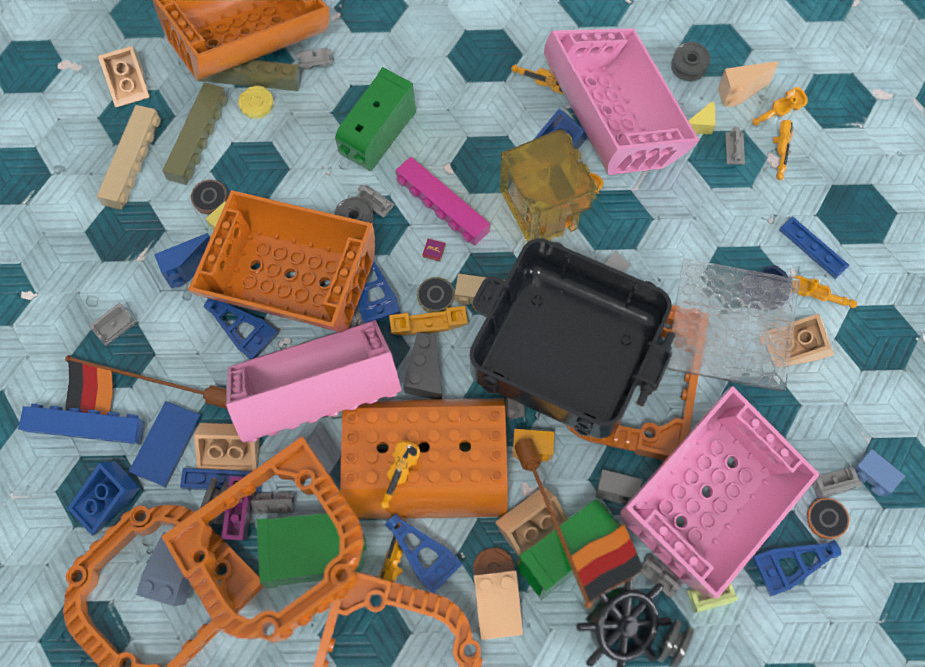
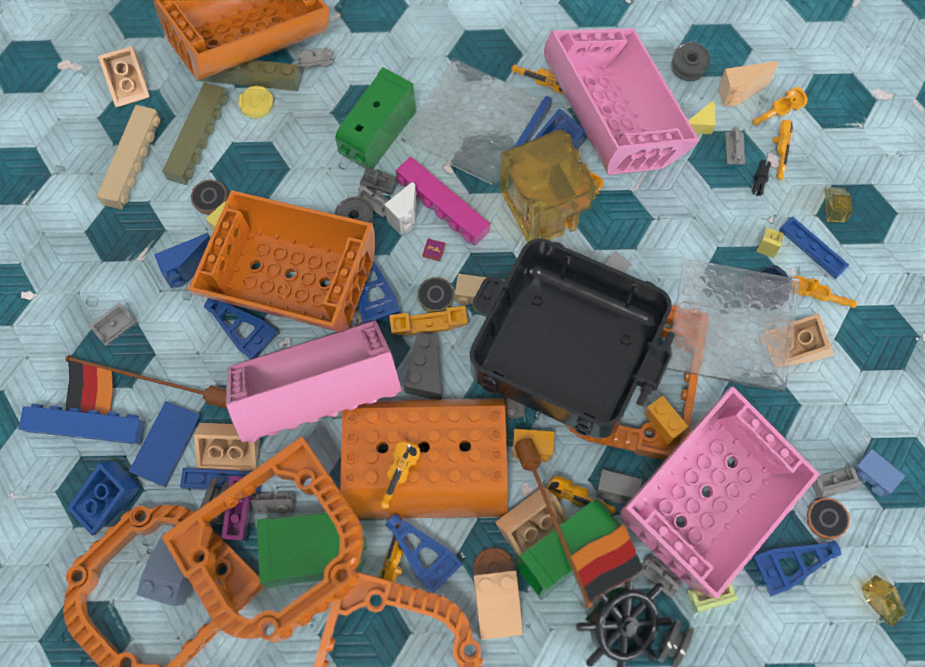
(378, 180): none -> dark grey hips
(402, 210): none -> white slope
(471, 120): none -> clear plate
(535, 121): none -> blue tile
(566, 490): none -> light orange piece
(665, 420): none -> light orange brick
(761, 177): none -> black pin
(770, 242): none -> light yellow slope
(837, 204): none -> clear yellow slope
(884, 600): none -> clear yellow slope

